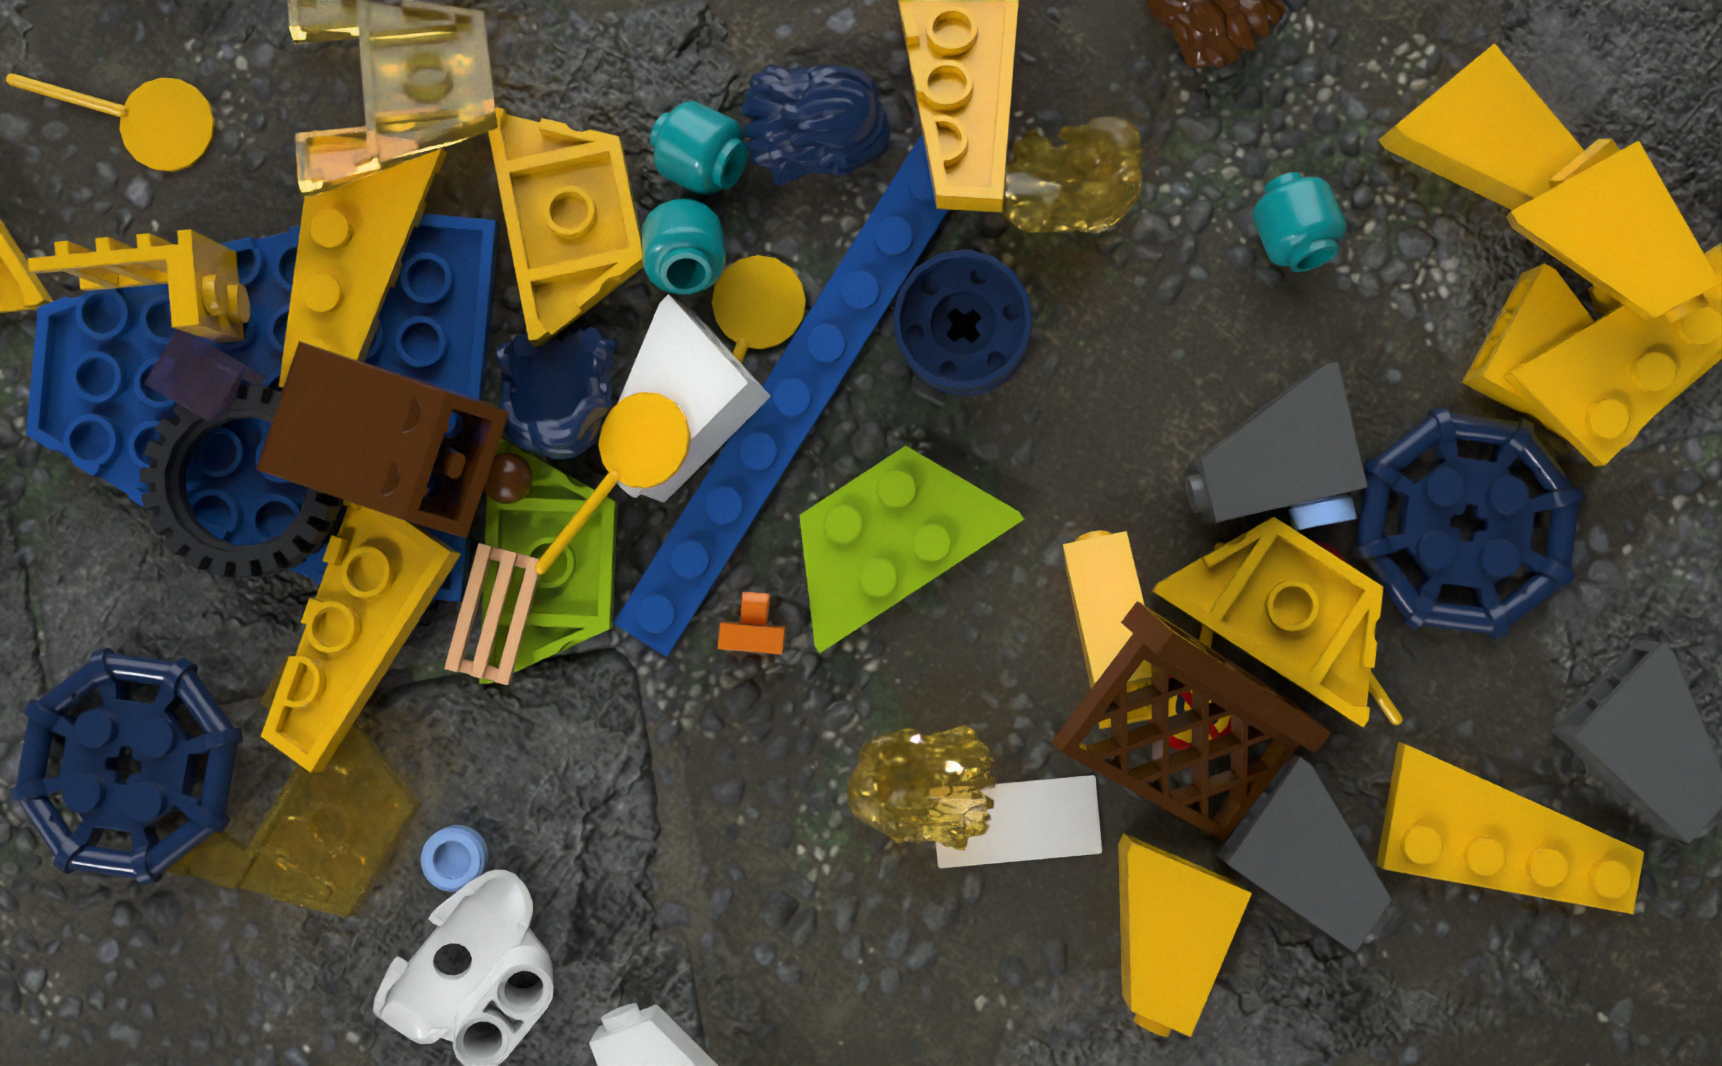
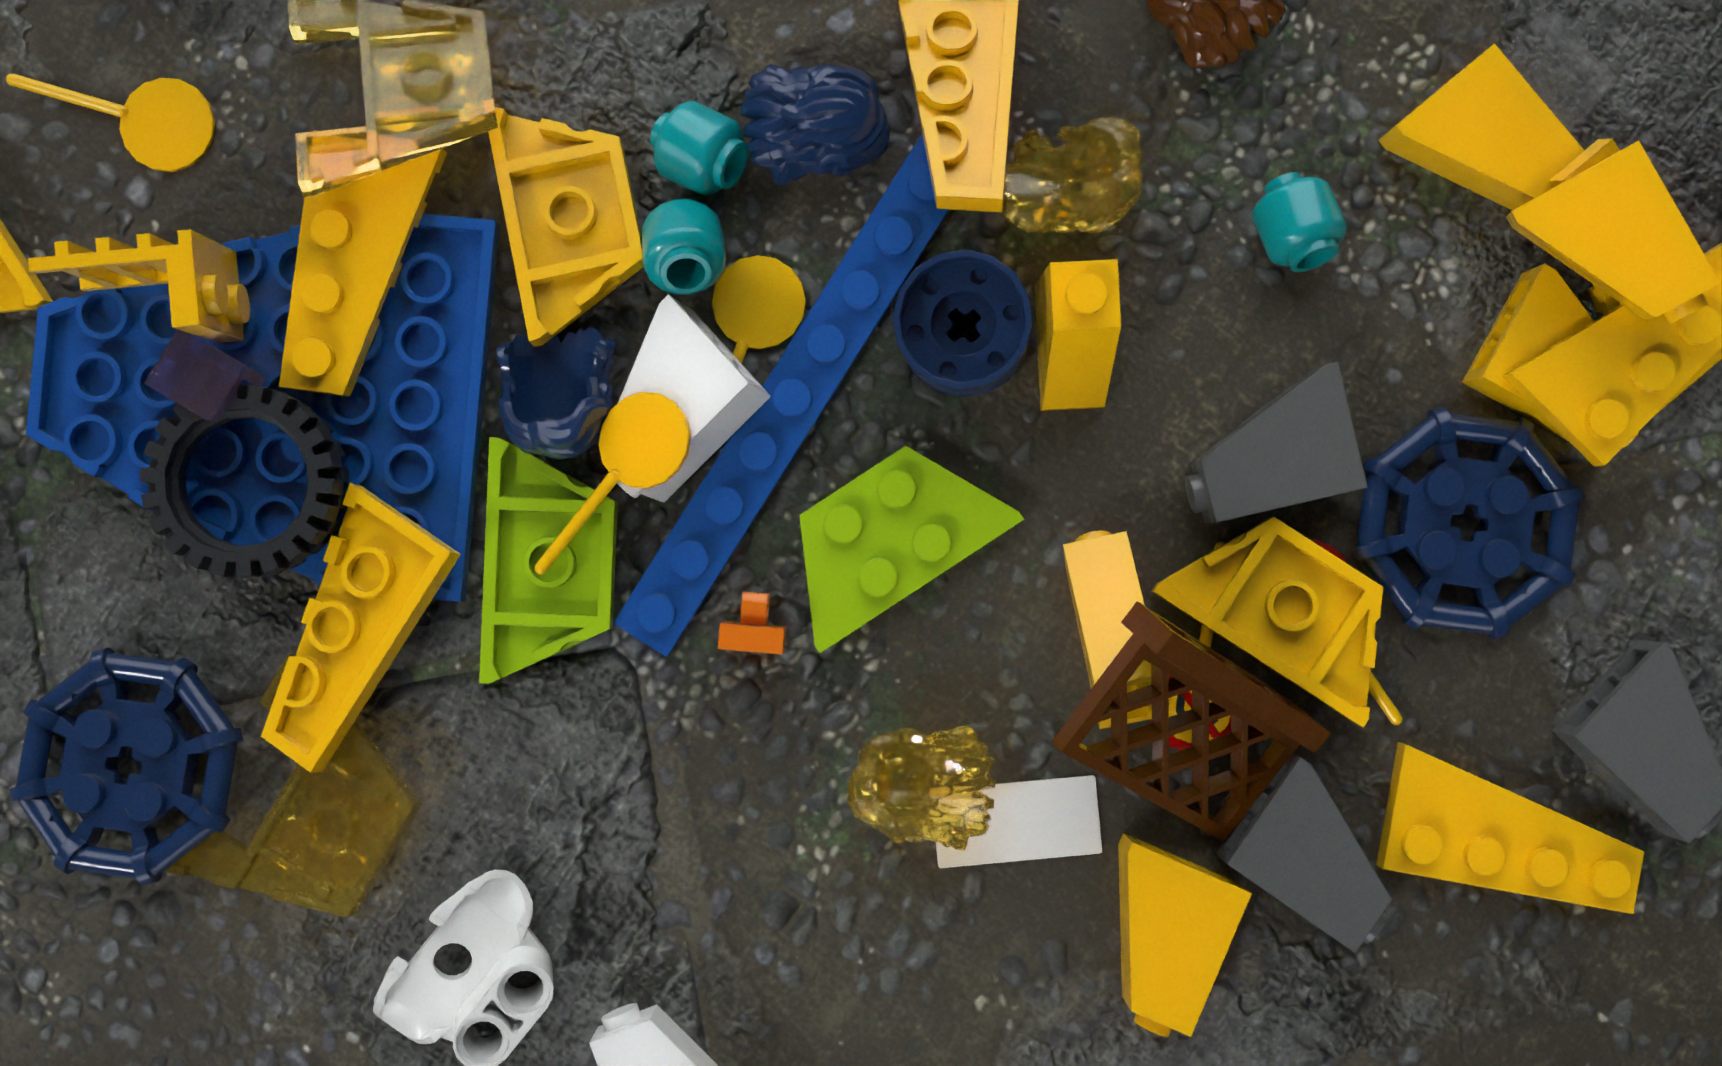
(381, 438): reddish brown slope -> none
(454, 857): light blue tile -> none
(479, 667): light nougat tile -> none
(1077, 332): none -> yellow slope
(1322, 512): light blue tile -> none

